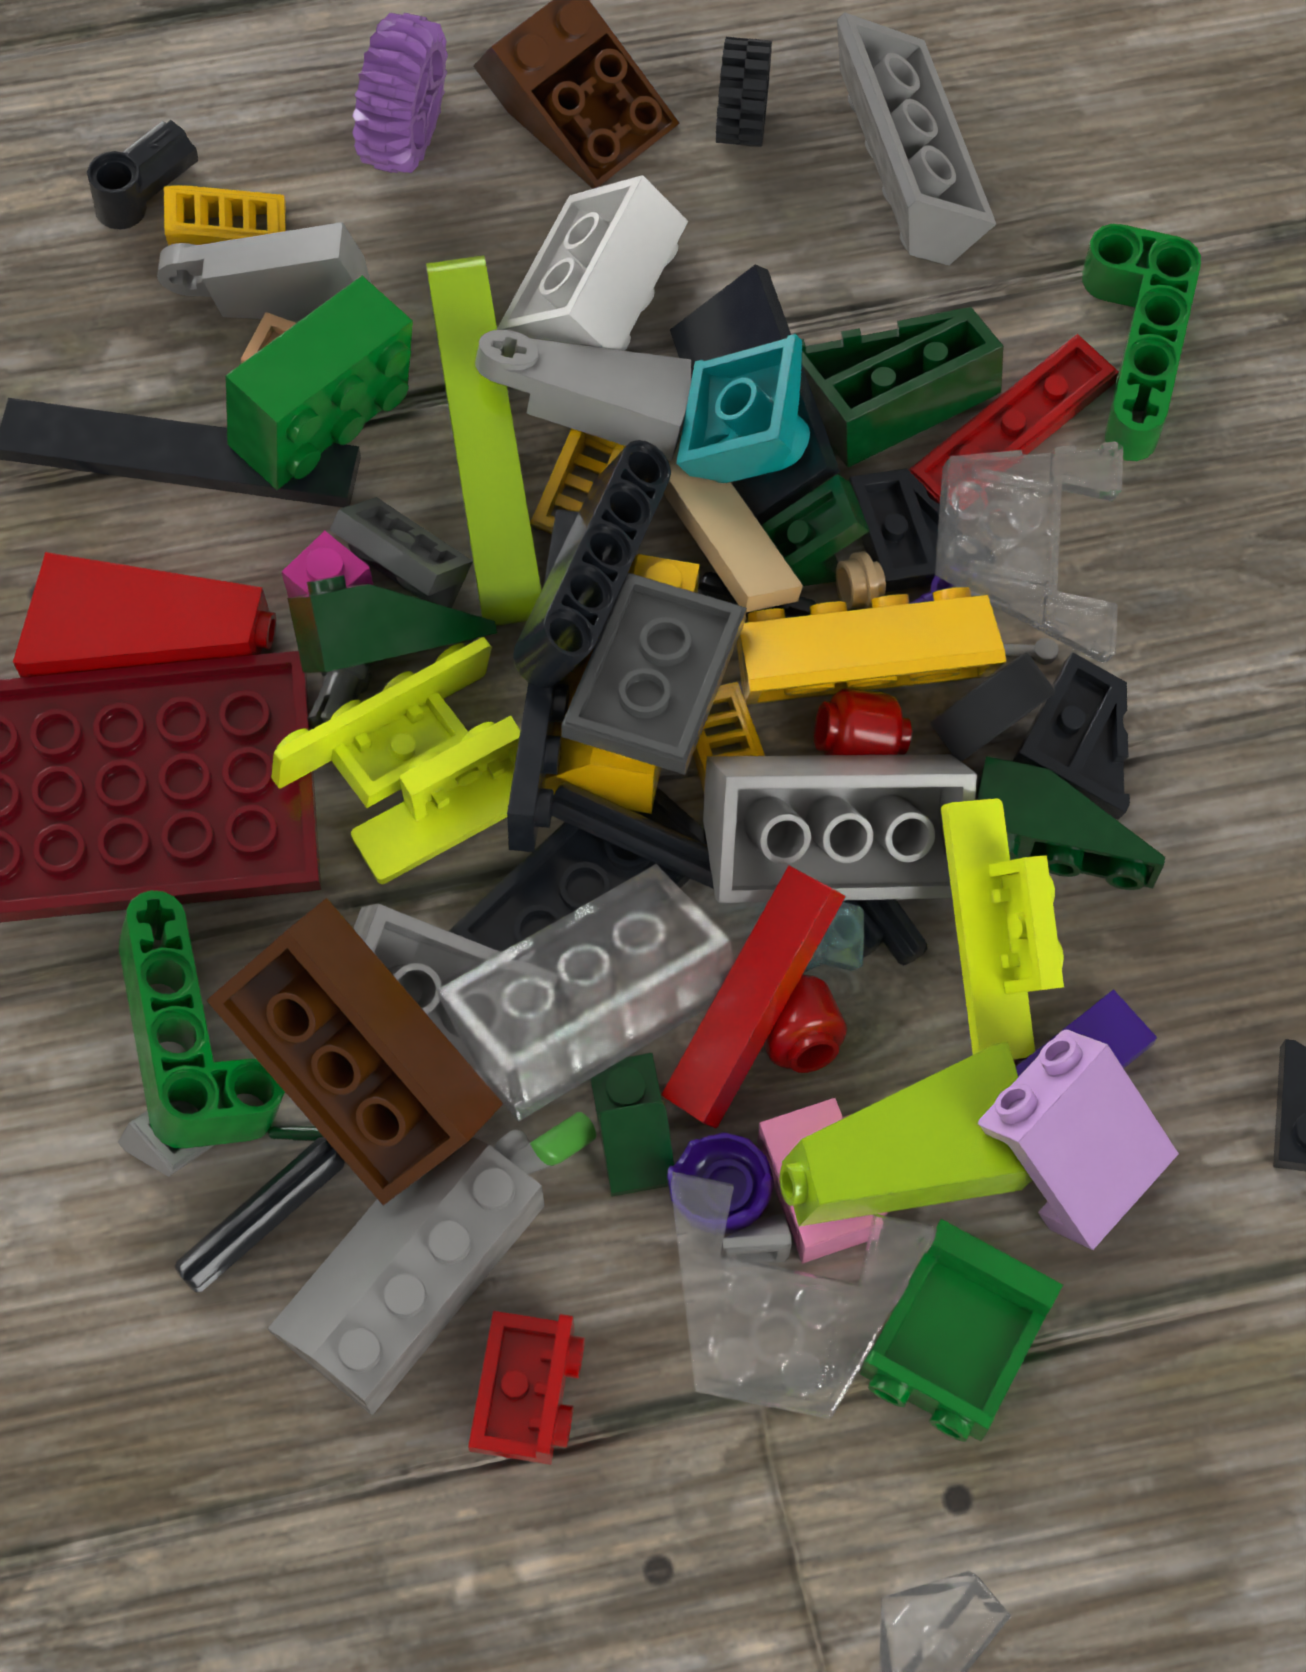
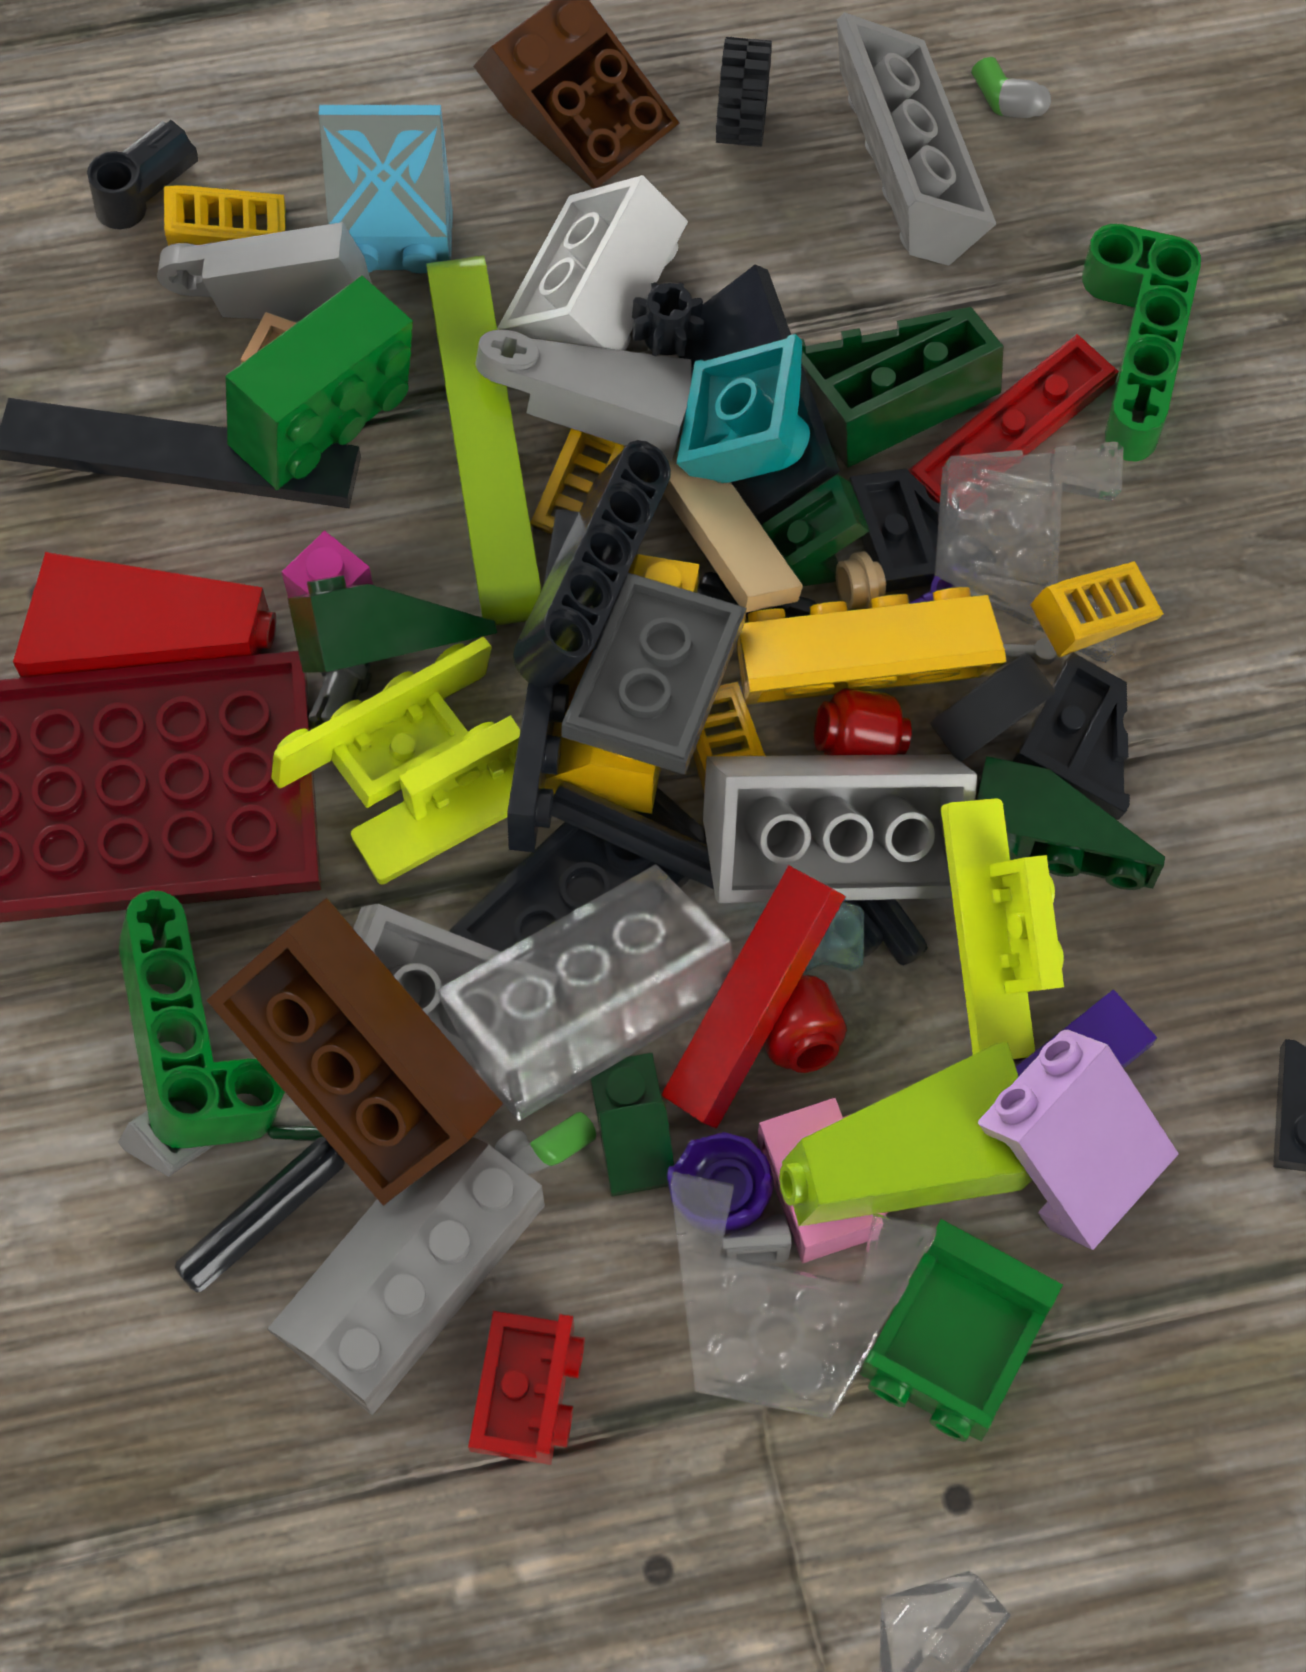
(389, 182): none -> slope
(400, 92): medium lavender gear -> none
(402, 550): dark grey bracket -> none
(667, 319): none -> black gear
(1008, 95): none -> arm
(1063, 625): none -> yellow slope

